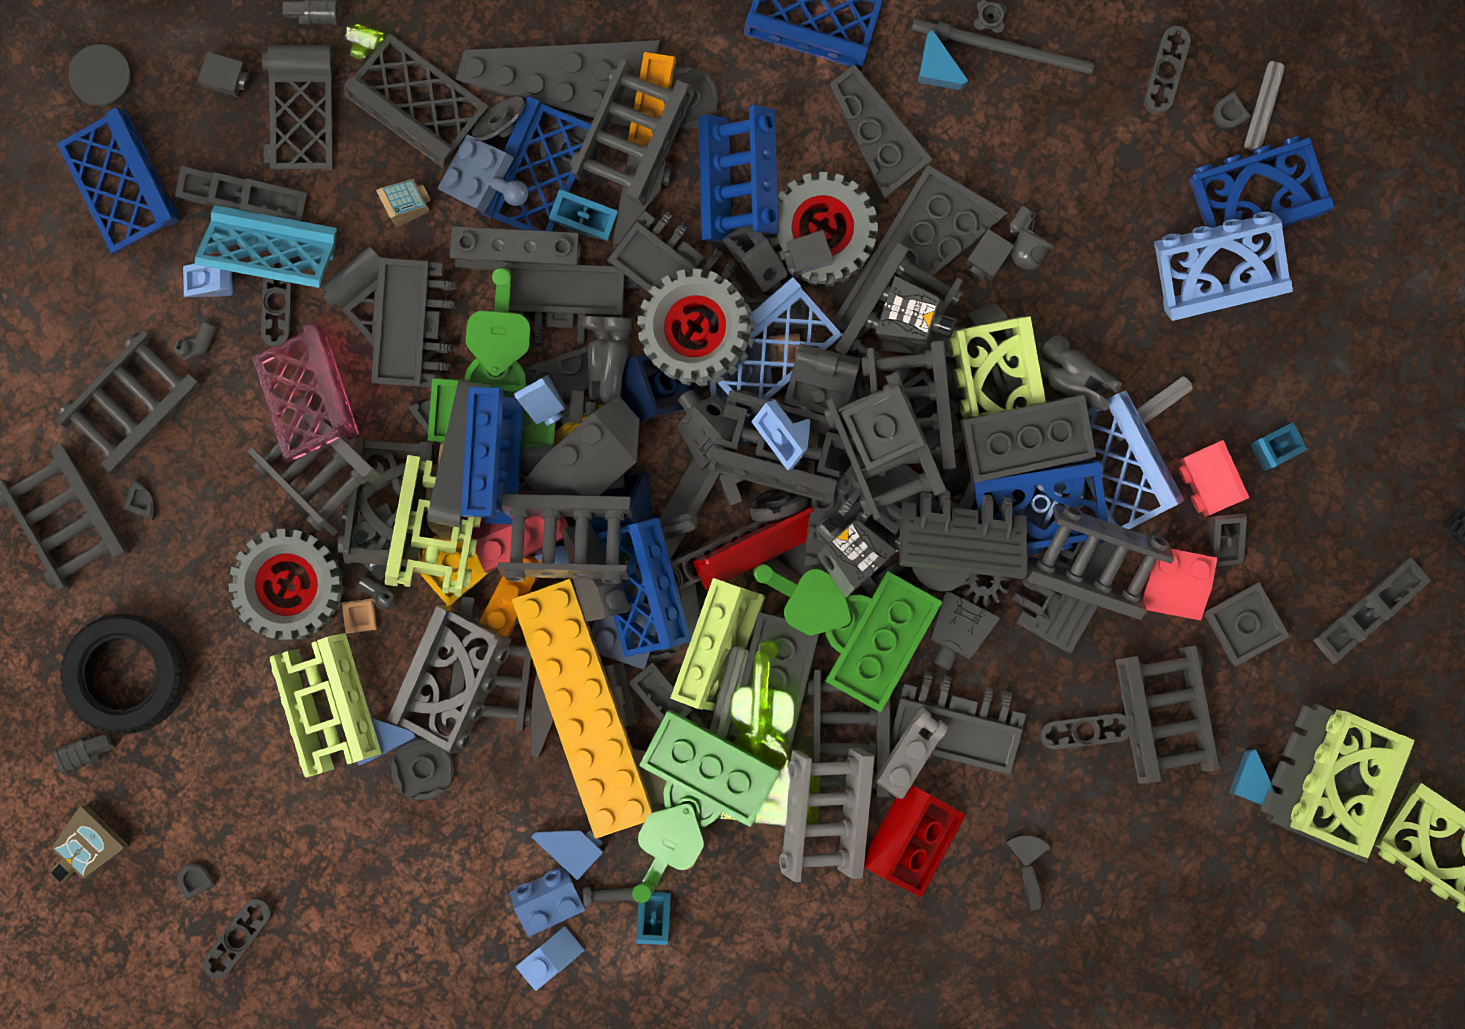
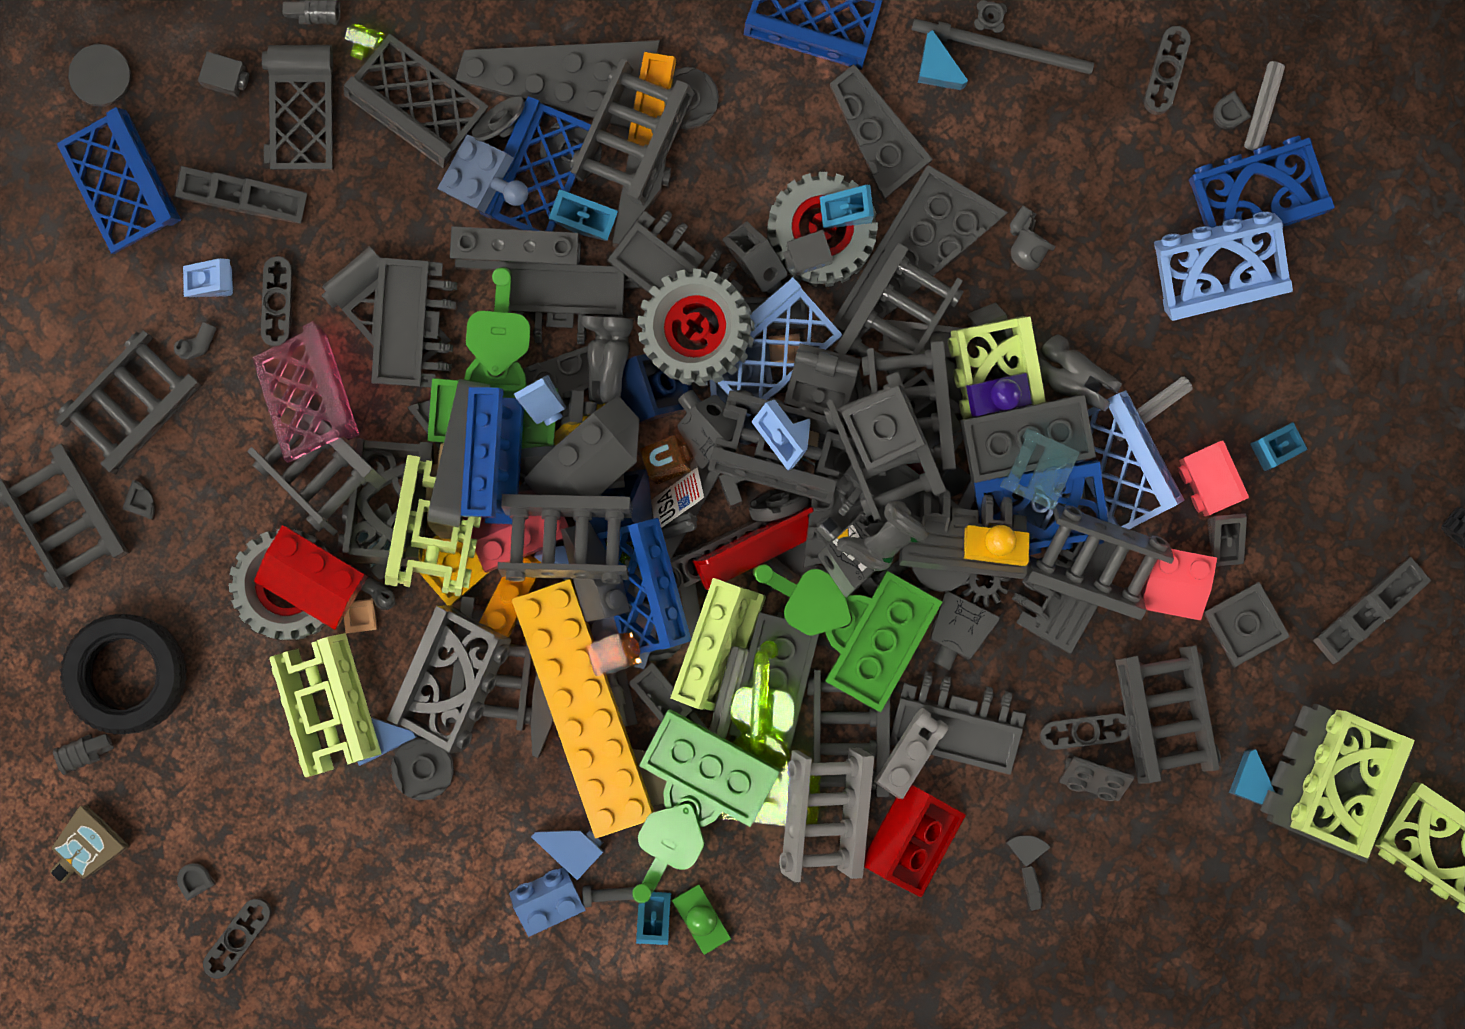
(264, 234): medium azure fence -> none
(309, 577): none -> red slope
(404, 201): slope -> none
(550, 958): light blue slope -> none
(613, 654): none -> clear orange brick
(666, 459): none -> clear orange brick
(677, 498): none -> sticker
(701, 919): none -> bright green tile
(716, 180): blue fence -> none
(847, 207): none -> dark azure slope
(884, 538): none -> dark grey hair
(912, 315): torso -> none
(988, 256): dark grey brick -> none
(996, 545): none -> yellow tile
(998, 394): none -> dark purple tile
(1049, 473): none -> clear light blue plate
(1103, 781): none -> dark grey hinge

